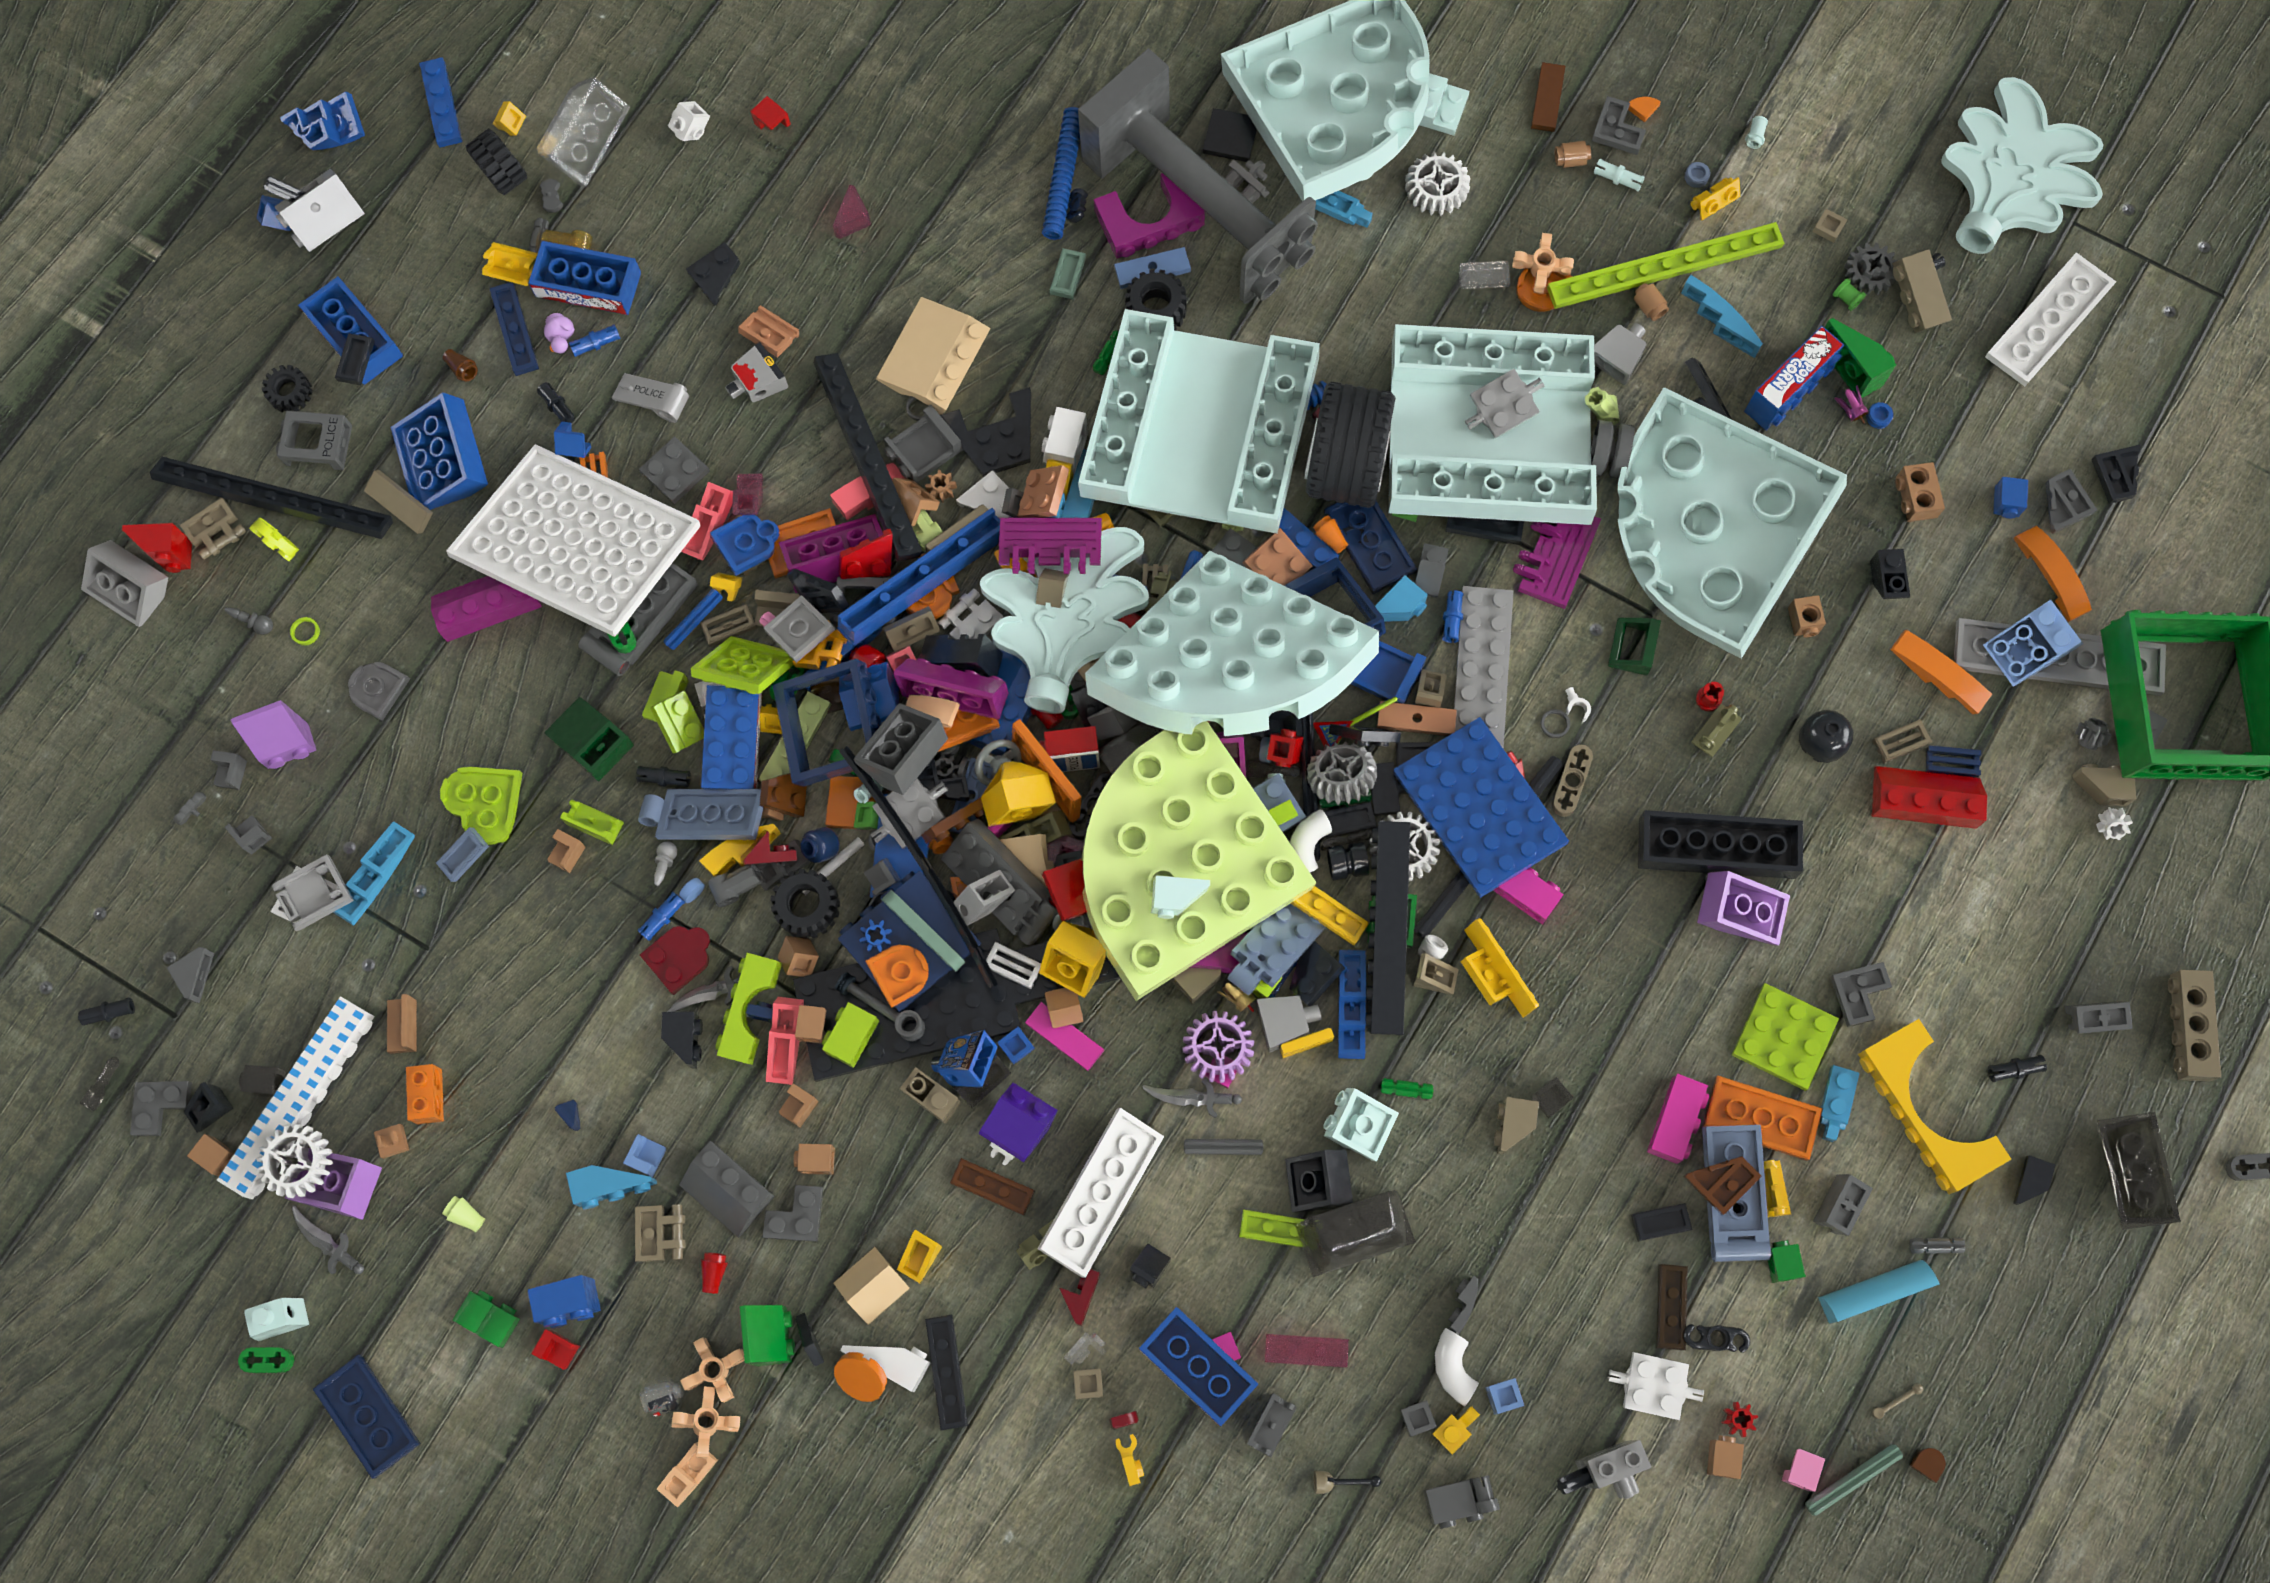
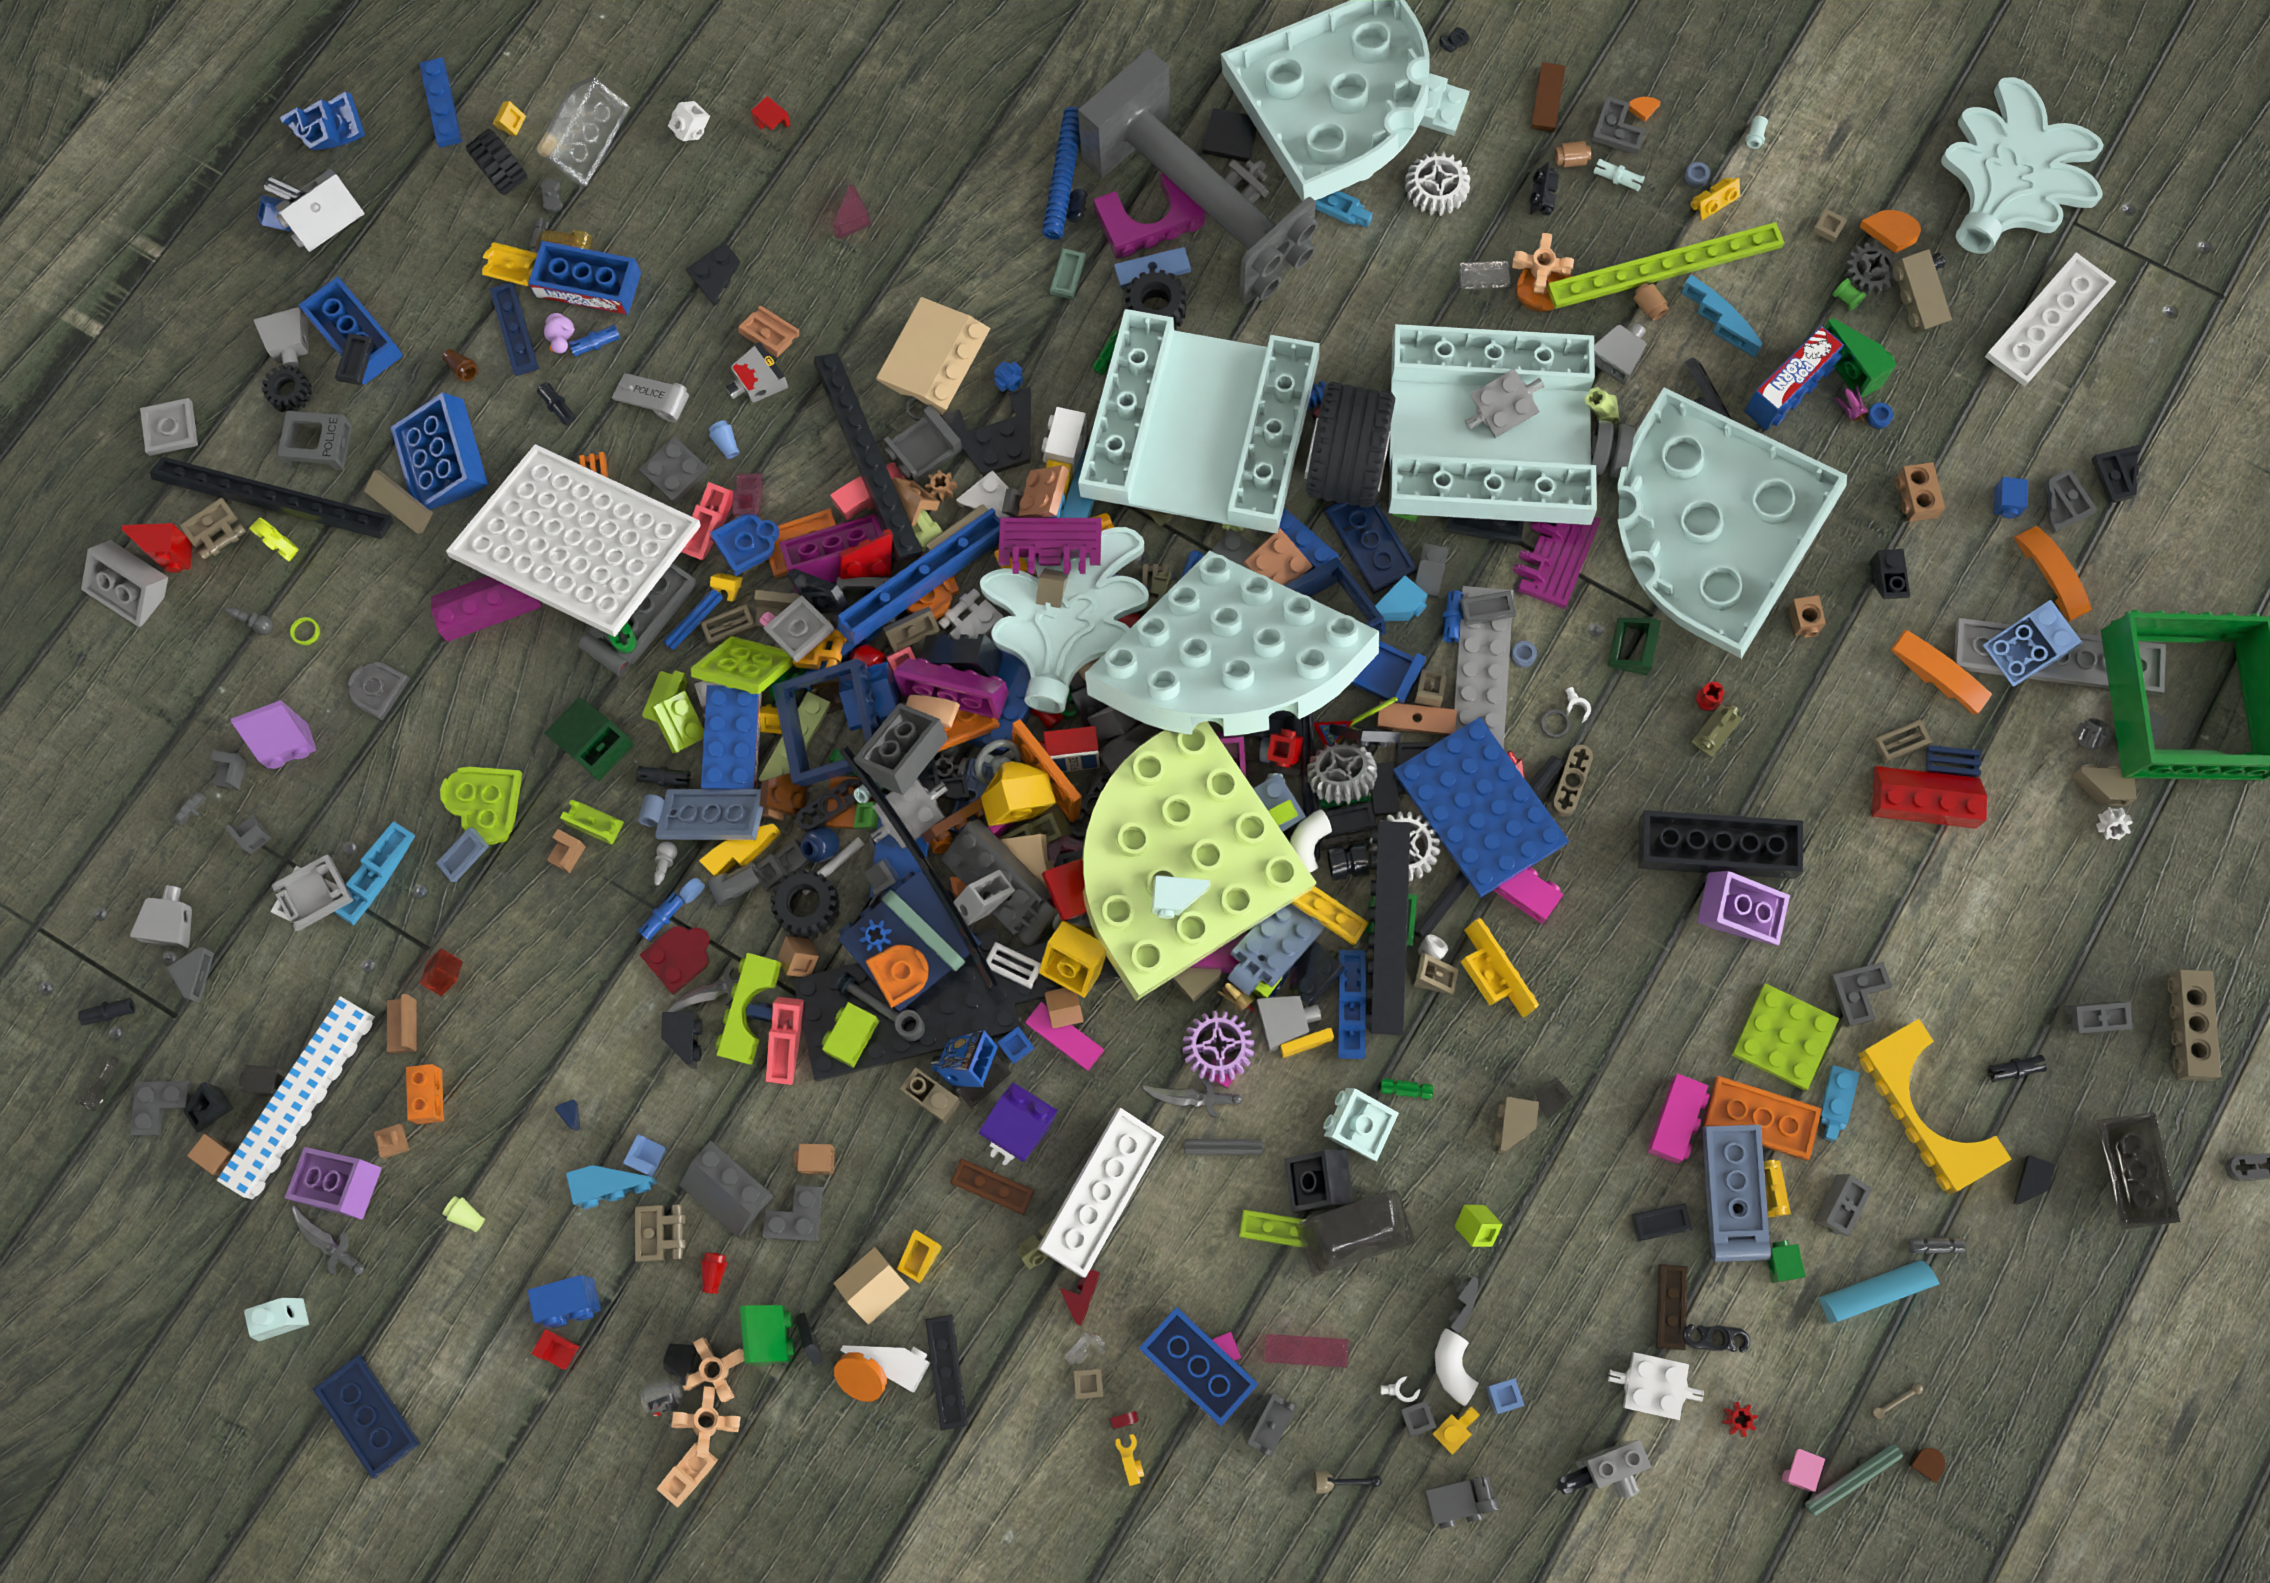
(164, 920): none -> light grey torso
(168, 427): none -> light grey plate
(266, 1353): green beam -> none
(285, 335): none -> light grey torso
(289, 1171): white gear -> none
(441, 972): none -> clear red panel
(486, 1318): green brick -> none
(569, 442): blue panel -> none
(679, 1361): none -> black tile
(723, 437): none -> medium blue cone
(760, 851): dark red slope -> none
(798, 1105): medium nougat panel -> none
(810, 1024): medium nougat panel -> none
(819, 802): none -> black beam
(1008, 376): none -> blue gear
(1149, 1266): black slope -> none
(1330, 533): orange cone -> none
(1393, 1389): none -> white piece
(1454, 40): none -> black piece
(1478, 1225): none -> lime panel
(1487, 608): none -> dark grey tile
(1523, 654): none -> sand blue tile
(1544, 180): none -> black hinge
(1724, 1182): reddish brown wing -> none
(1725, 1457): medium nougat brick -> none
(1826, 736): black cylinder -> none
(1892, 229): none -> orange tile

